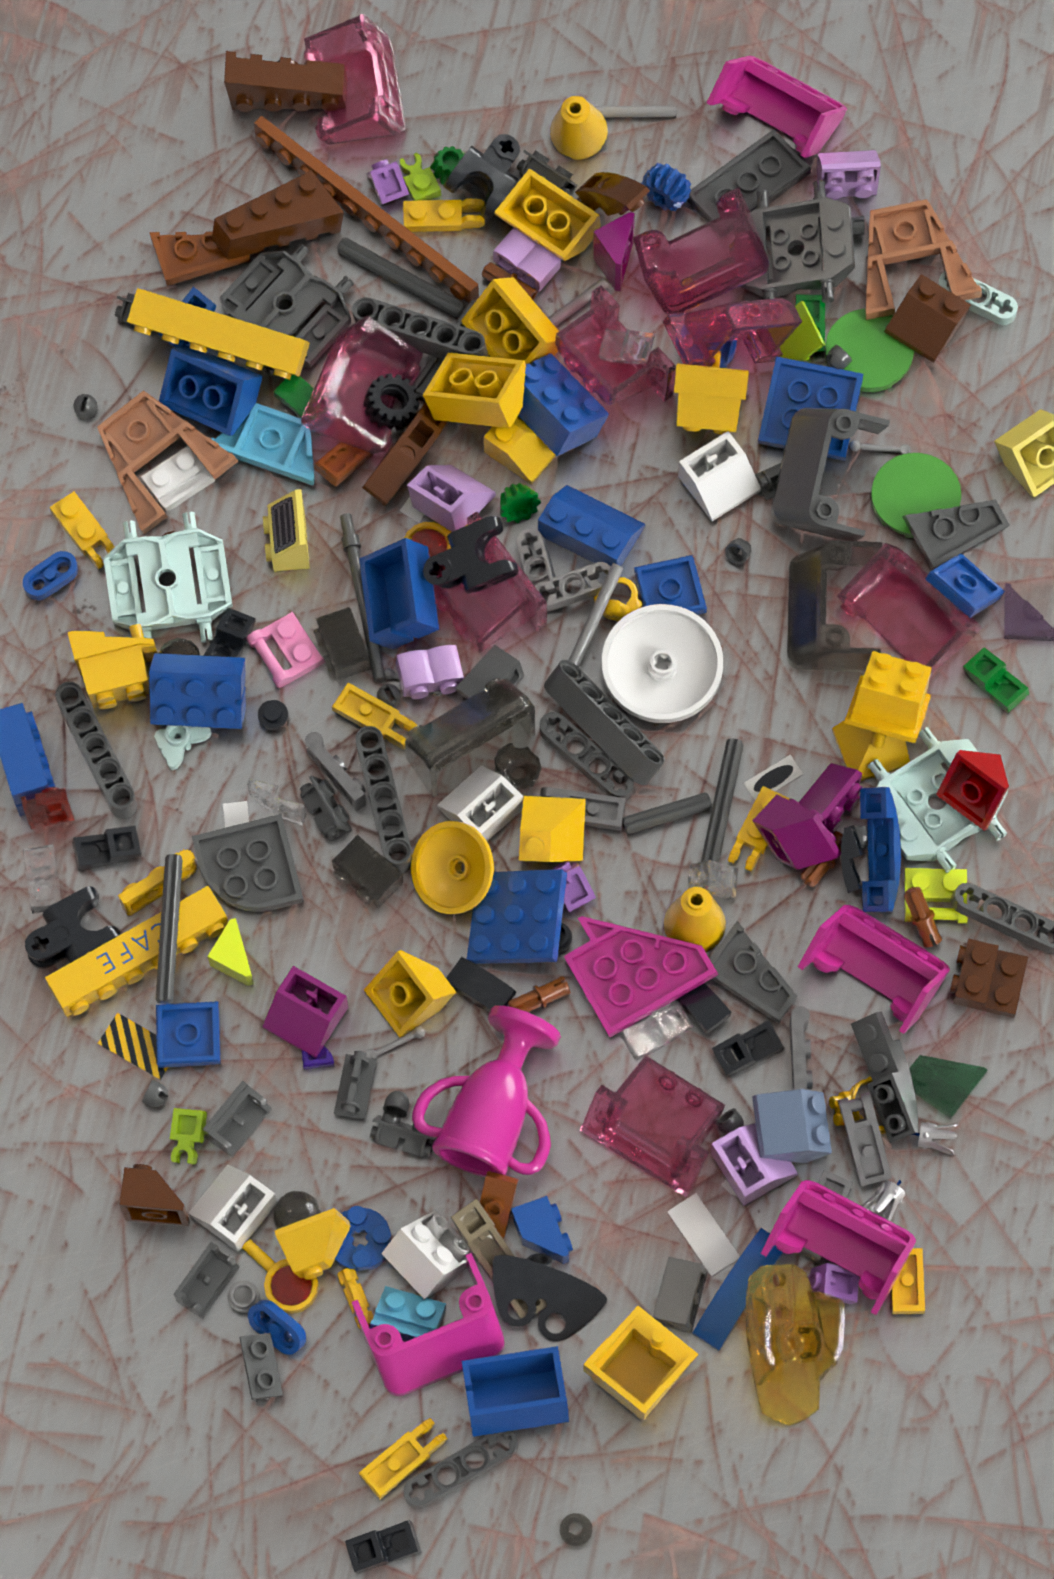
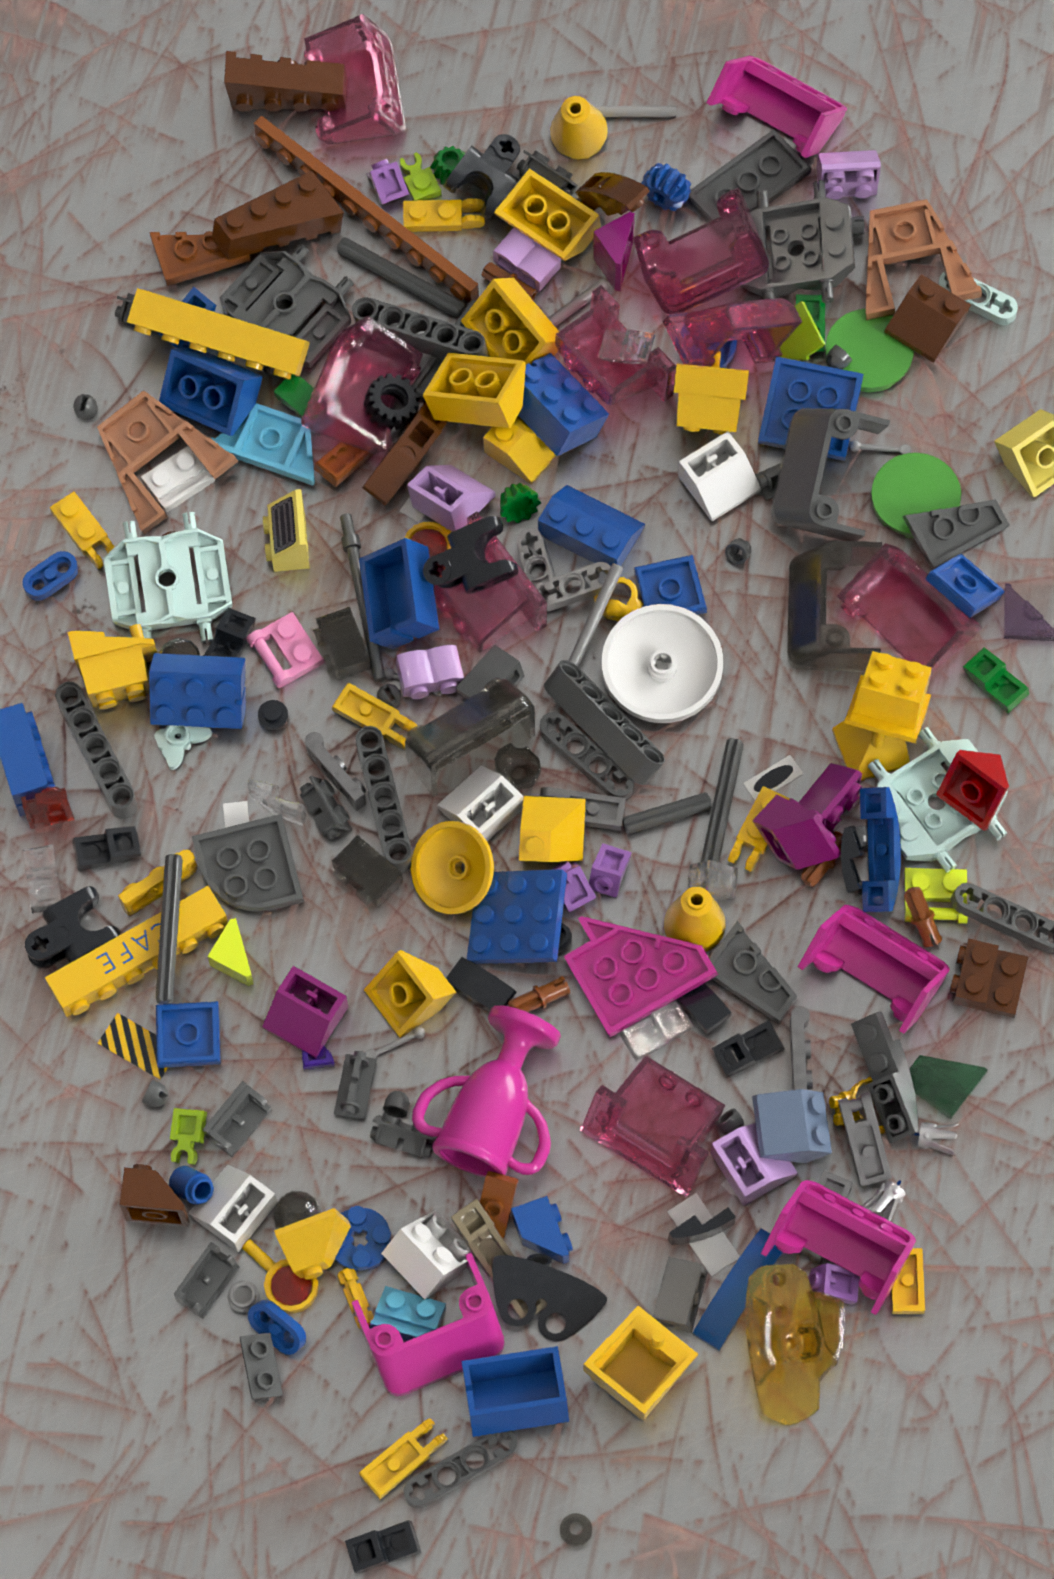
(191, 1185): none -> blue brick
(609, 870): none -> medium lavender bracket
(694, 1231): none -> black slope

